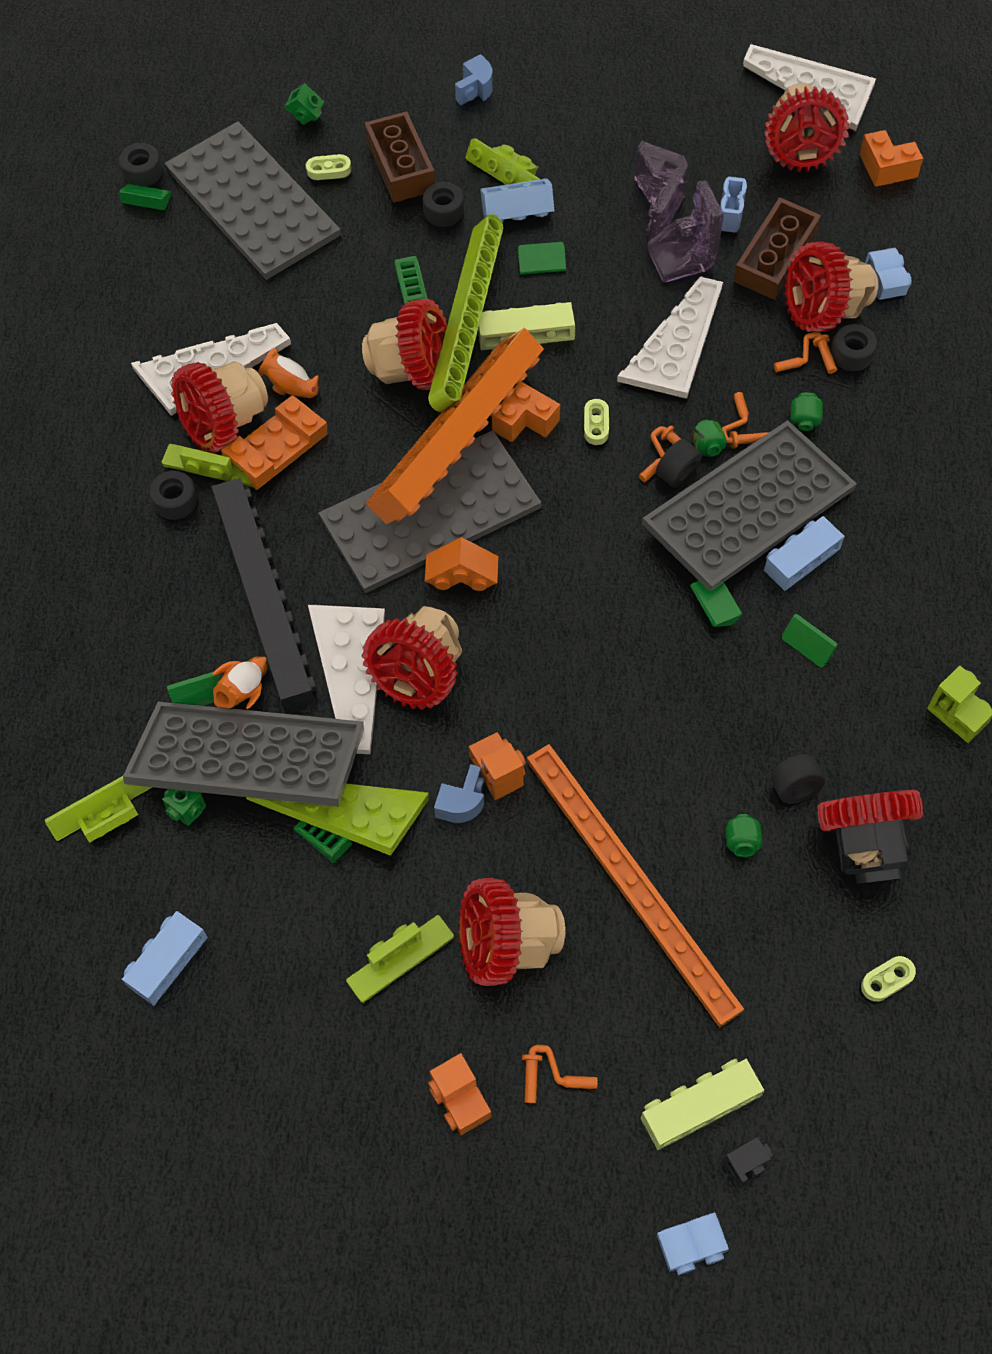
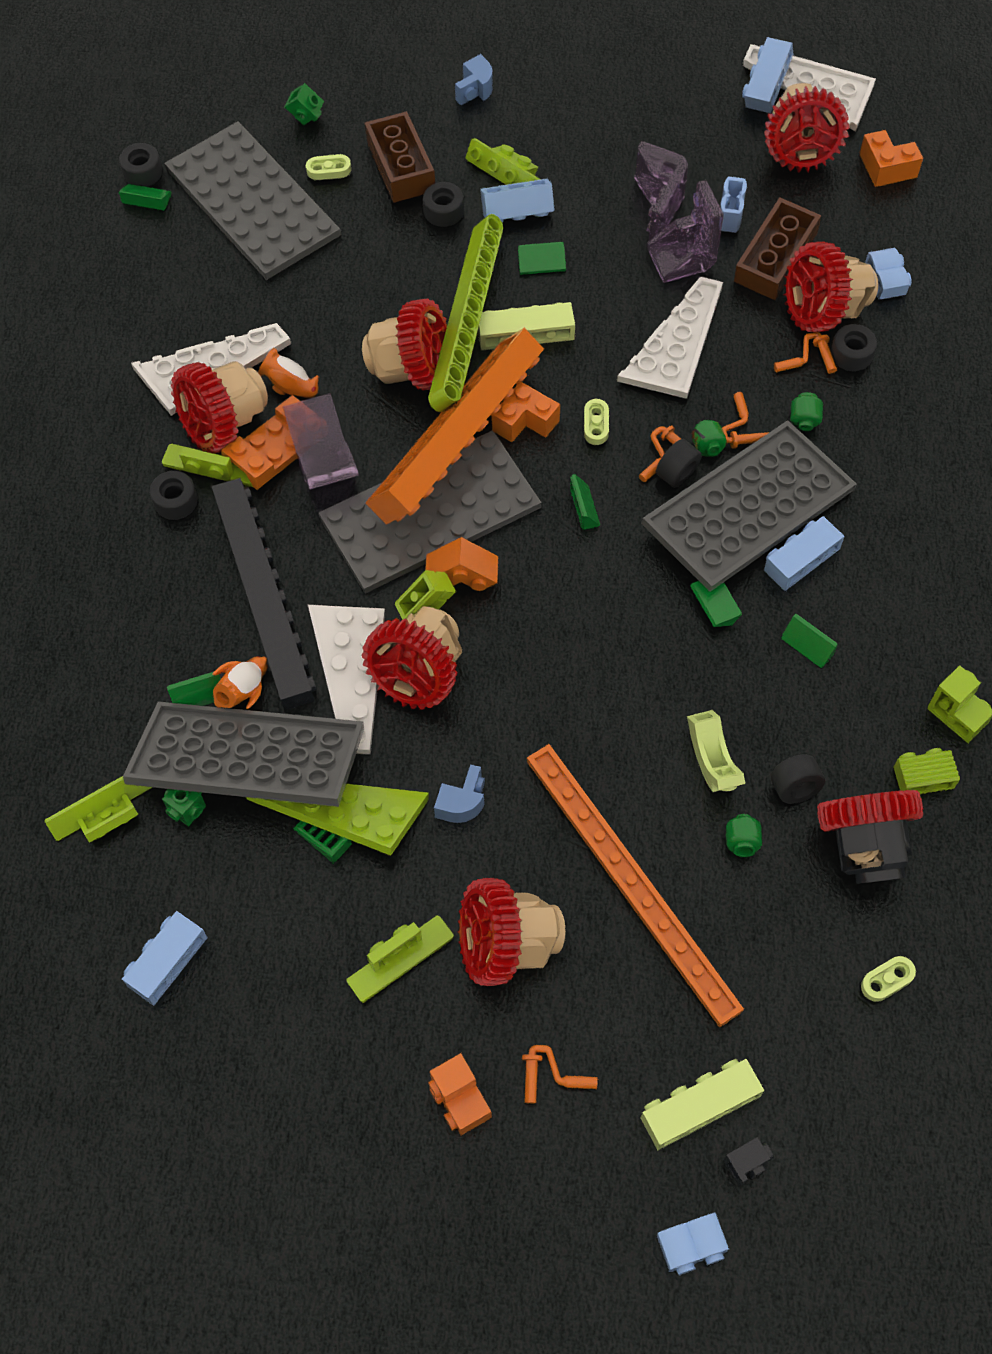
(319, 442): none -> bracket
(409, 267): green slope -> none
(428, 590): none -> lime brick
(499, 765): orange brick -> none
(583, 503): none -> green slope
(712, 752): none -> yellowish green arch
(768, 74): none -> light blue brick
(927, 772): none -> lime brick

